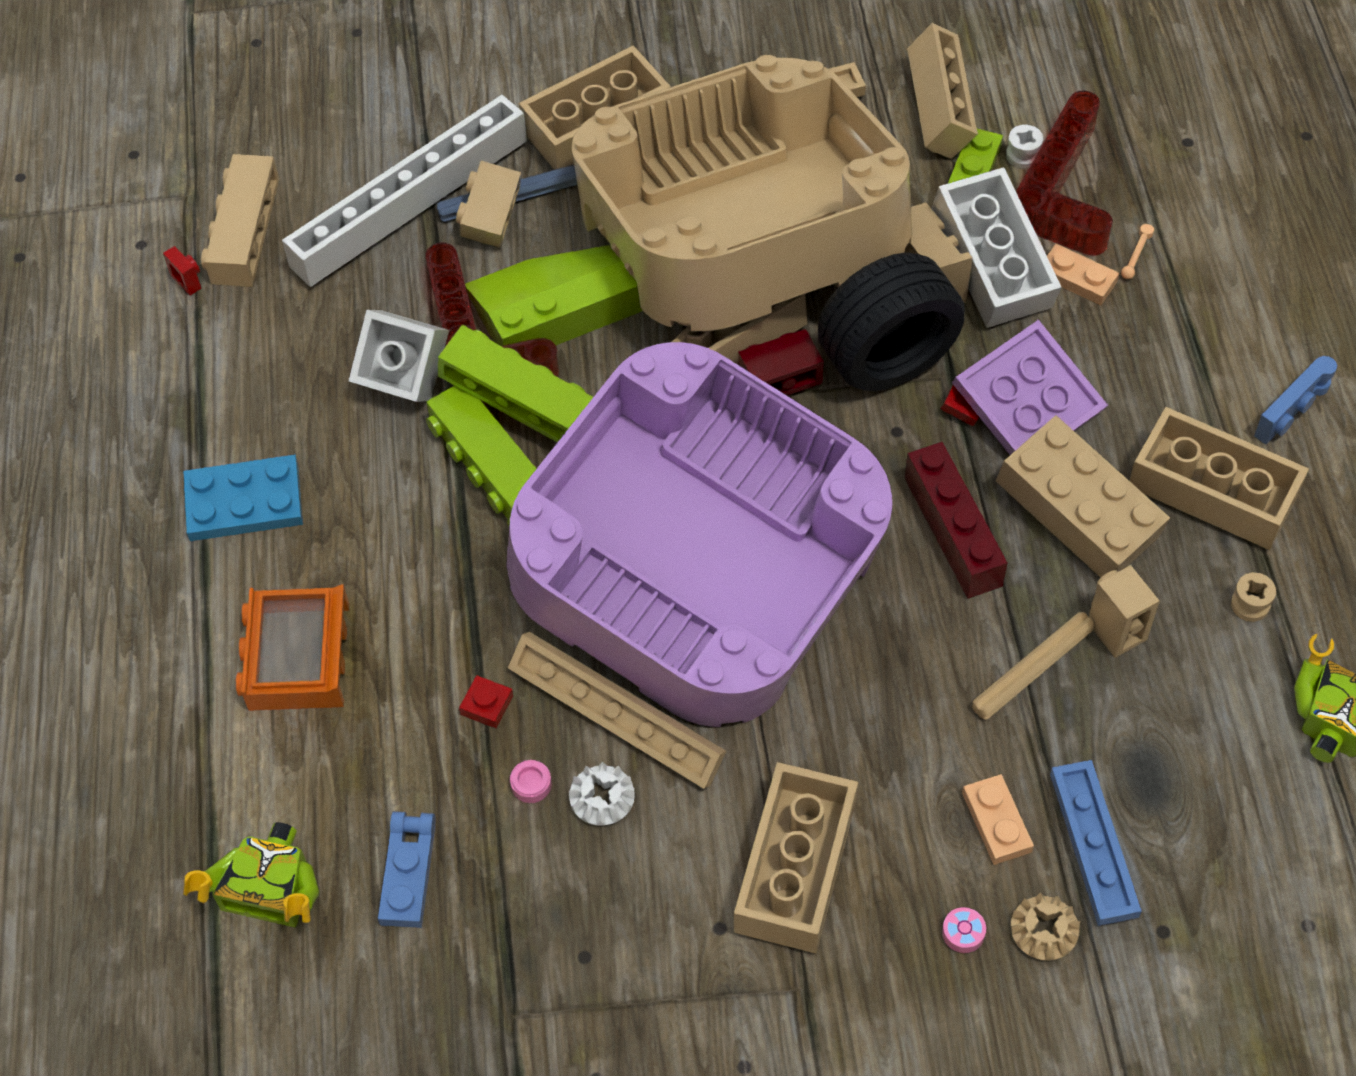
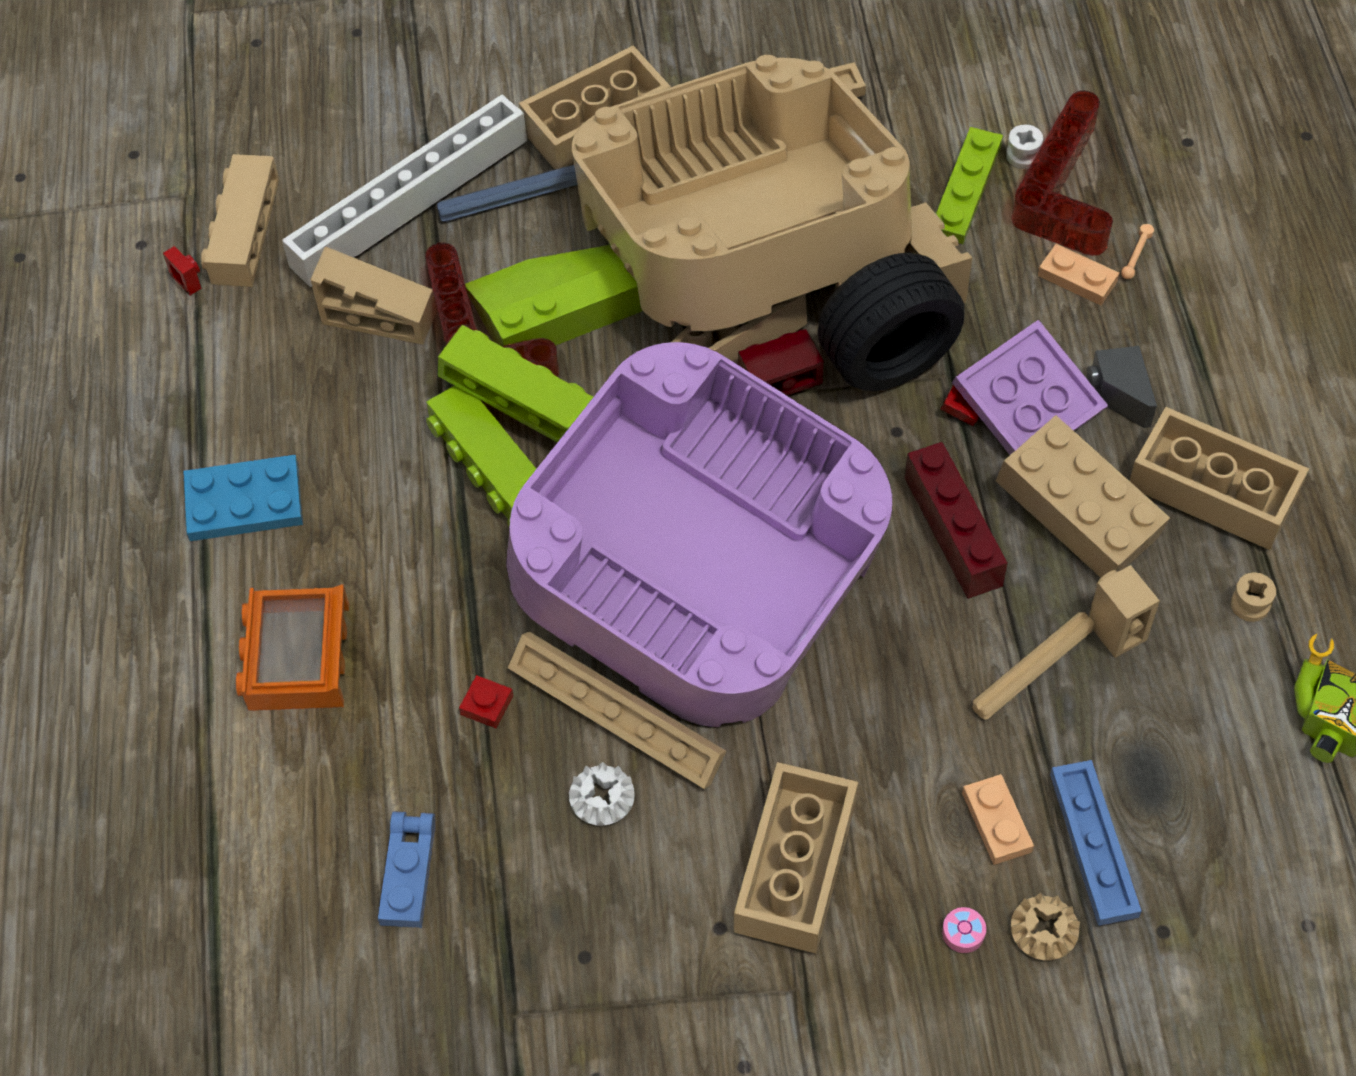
(261, 879): torso -> none
(371, 299): none -> tan wedge
(398, 355): white brick -> none
(490, 203): tan brick -> none
(530, 781): bright pink tile -> none
(942, 91): tan brick -> none
(1008, 262): white brick -> none
(1124, 383): none -> dark grey slope
(1296, 398): medium blue plate -> none

